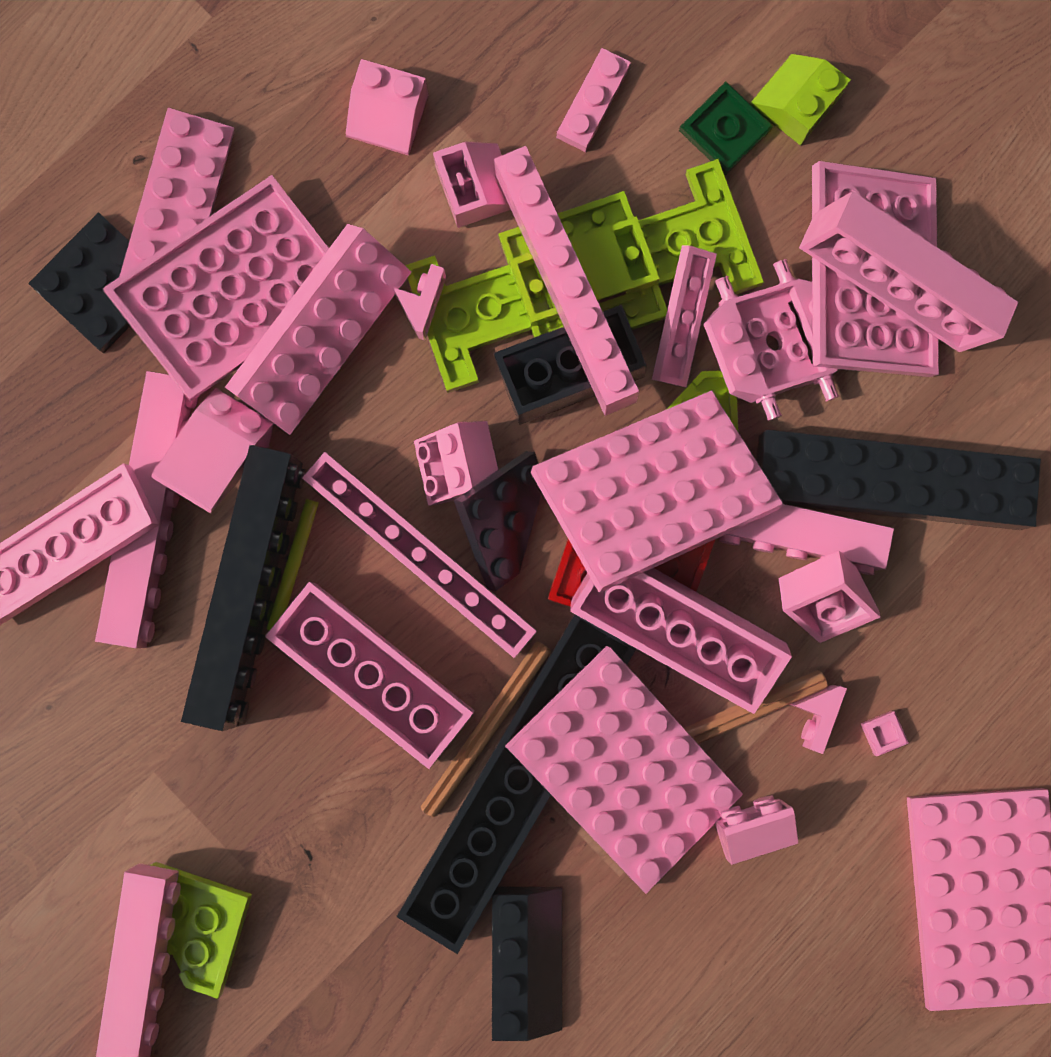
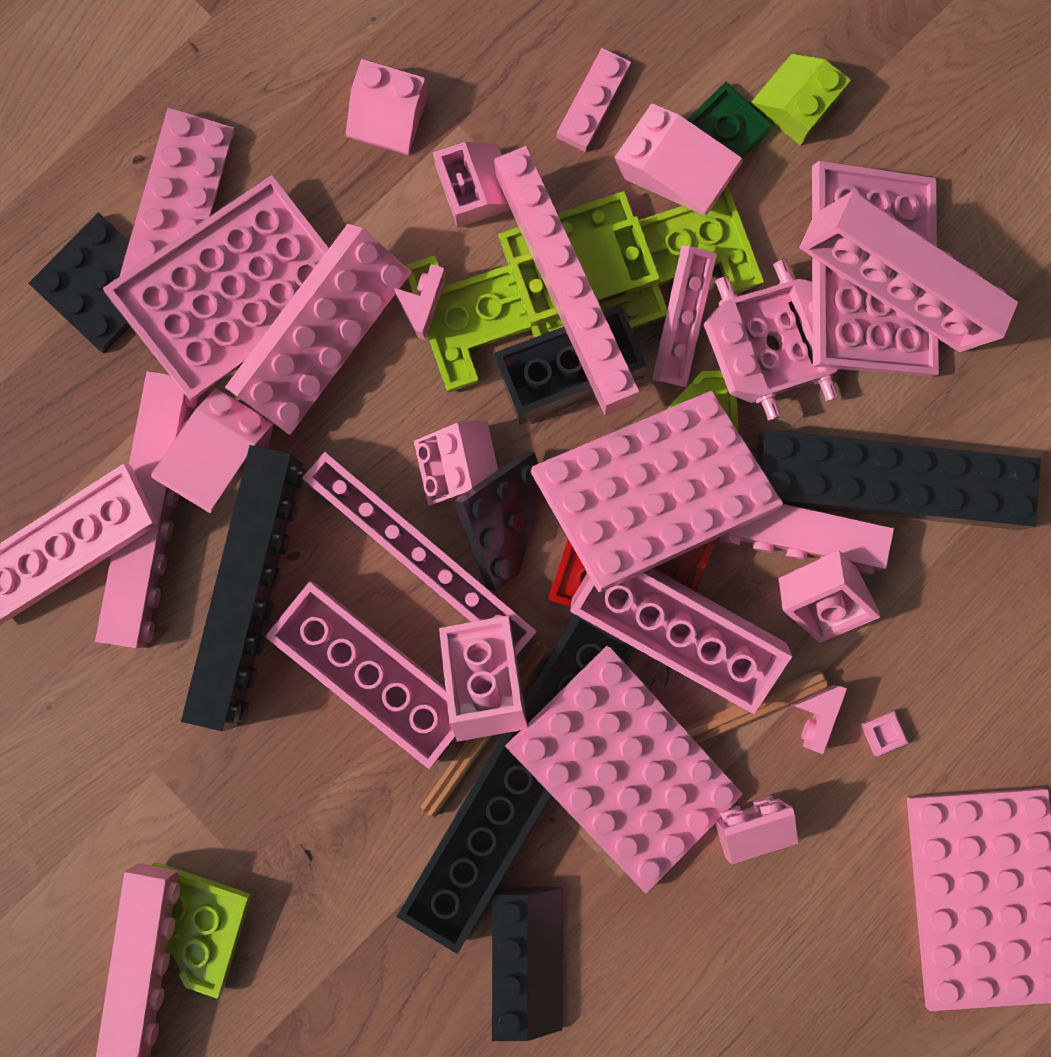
(293, 562): lime bar -> none
(482, 679): none -> bright pink slope
(677, 160): none -> bright pink slope

